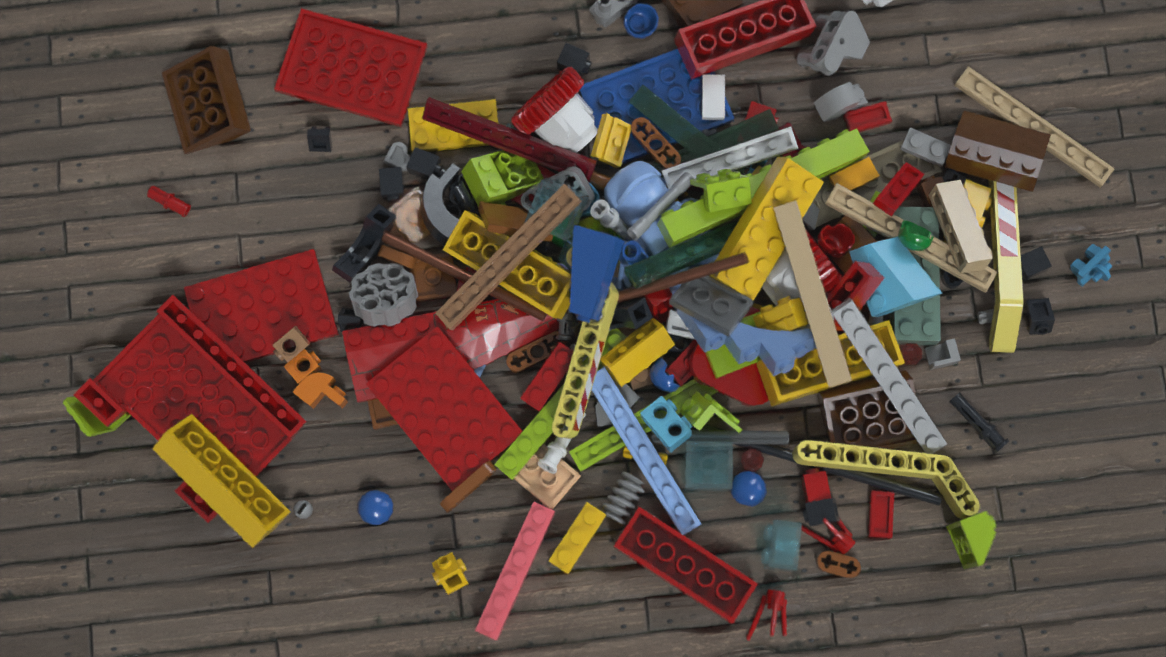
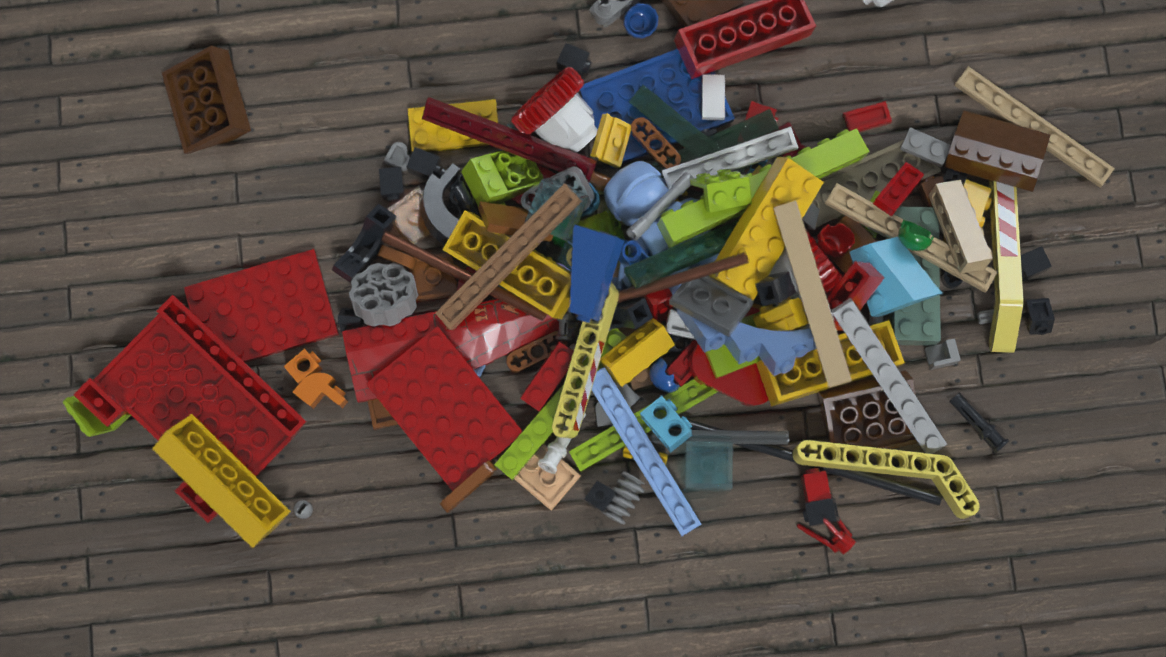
(168, 201): red axle -> none
(299, 339): medium nougat brick -> none
(319, 140): black tile -> none
(351, 67): red plate -> none
(375, 507): blue hair -> none
(449, 573): yellow brick -> none
(515, 571): coral brick -> none
(577, 538): yellow brick -> none
(600, 496): none -> black bracket
(609, 218): white pin -> none
(685, 565): red brick -> none
(701, 408): lime bracket -> none
(748, 488): blue hair -> none
(752, 460): clear red tile -> none
(775, 288): none -> black brick
(775, 601): red plant -> none
(782, 546): clear light blue brick -> none
(839, 101): light grey brick -> none
(840, 38): light grey piece -> none
(840, 559): dark orange beam -> none
(855, 175): light orange tile -> none
(881, 514): red tile -> none
(911, 354): clear red tile -> none
(973, 538): lime slope -> none
(1096, 268): dark azure hips -> none

